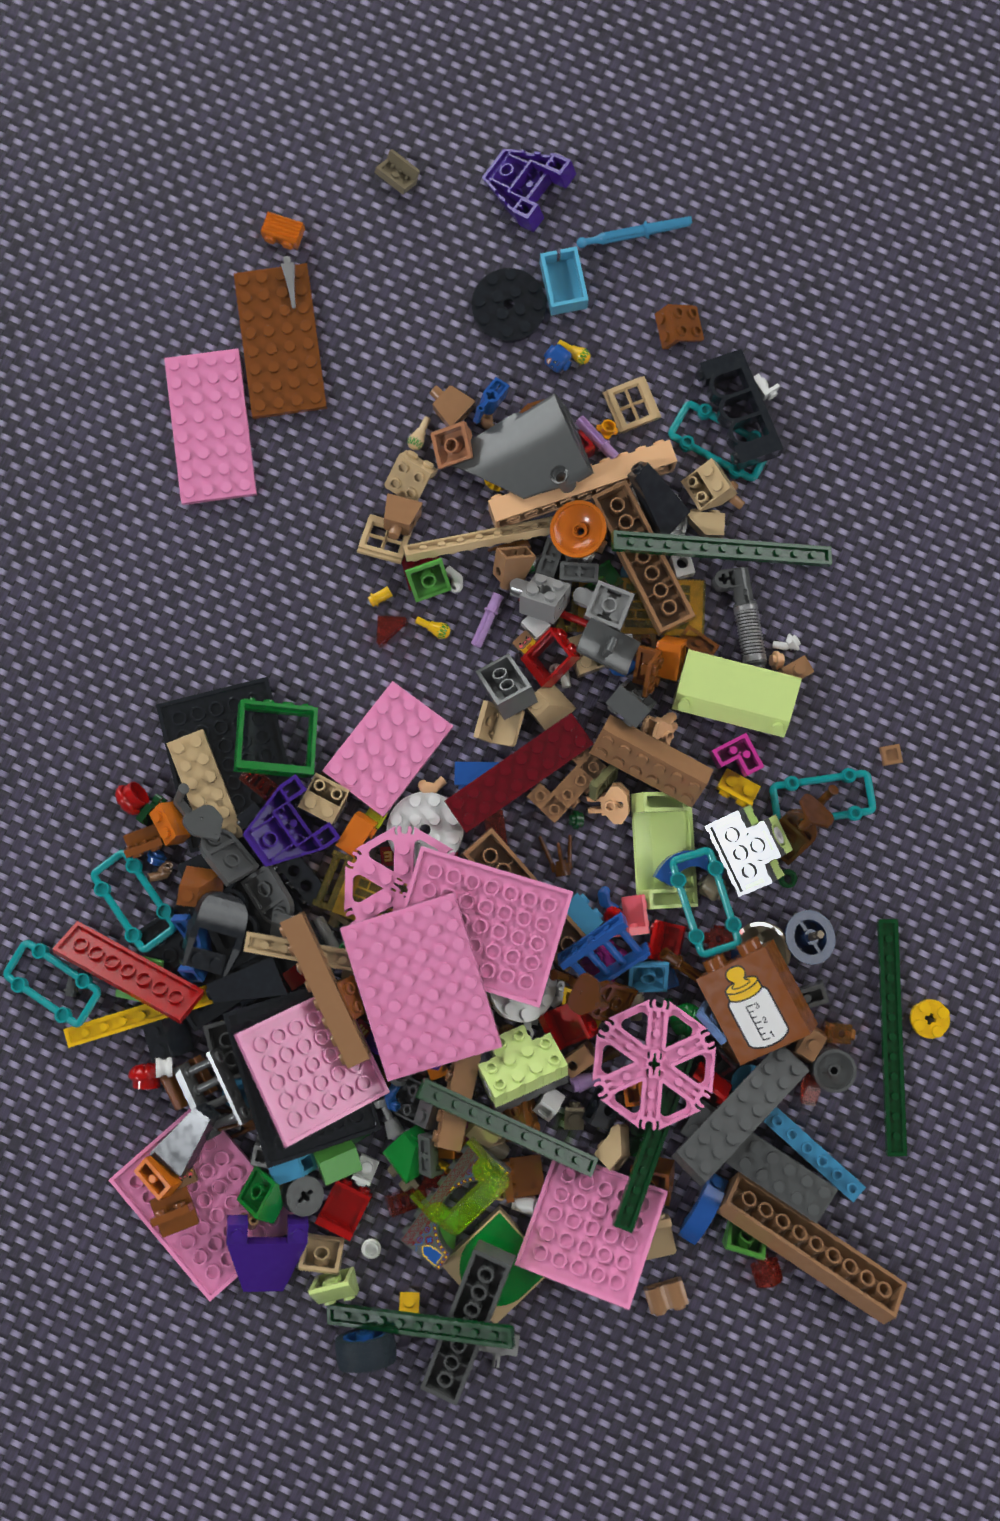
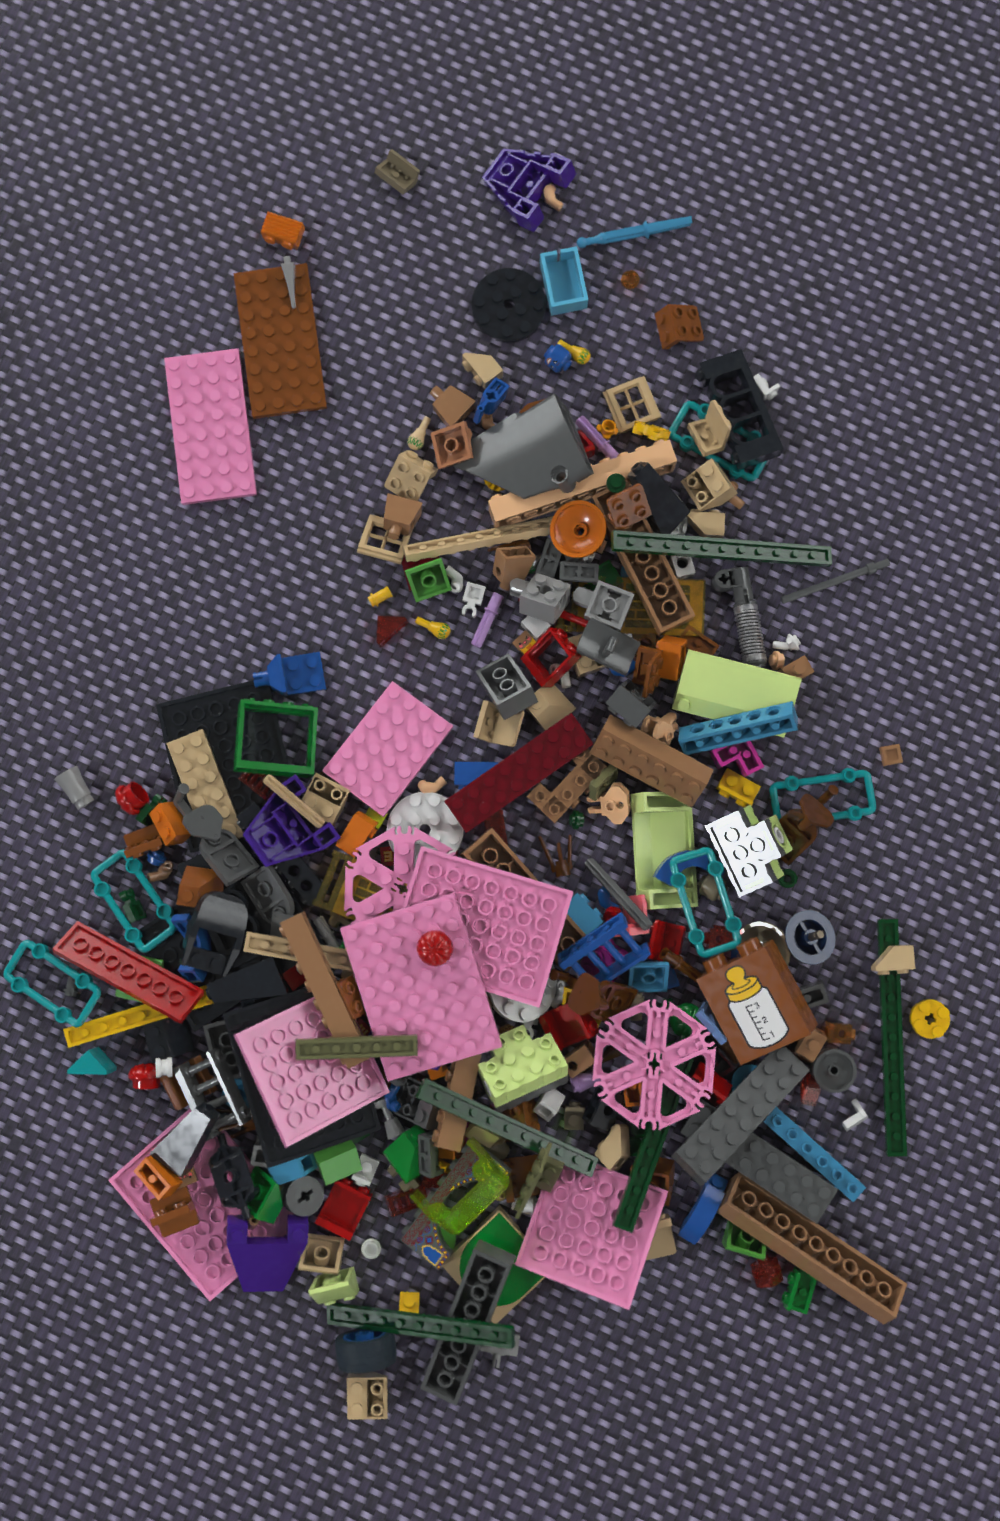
(75, 787): none -> light grey plant
(94, 1063): none -> teal slope
(132, 908): none -> dark green plate
(241, 1189): none -> black plate
(293, 674): none -> blue plate
(294, 801): none -> tan axle
(356, 1047): none -> olive tile
(367, 1396): none -> tan slope
(434, 948): none -> red piece
(473, 596): none -> white plate
(482, 367): none -> tan slope
(543, 1176): none -> olive bracket
(550, 199): none -> light nougat arm
(616, 483): none -> dark green plate
(618, 894): none -> dark grey axle
(628, 507): none -> dark orange bracket
(630, 279): none -> clear orange plate
(652, 431): none -> yellow plate
(666, 1296): medium nougat brick -> none
(712, 431): none -> tan bracket
(738, 728): none -> dark azure brick
(799, 1291): none -> green bracket
(857, 1118): none -> white tile
(869, 569): none -> dark grey bar
(895, 958): none -> tan slope

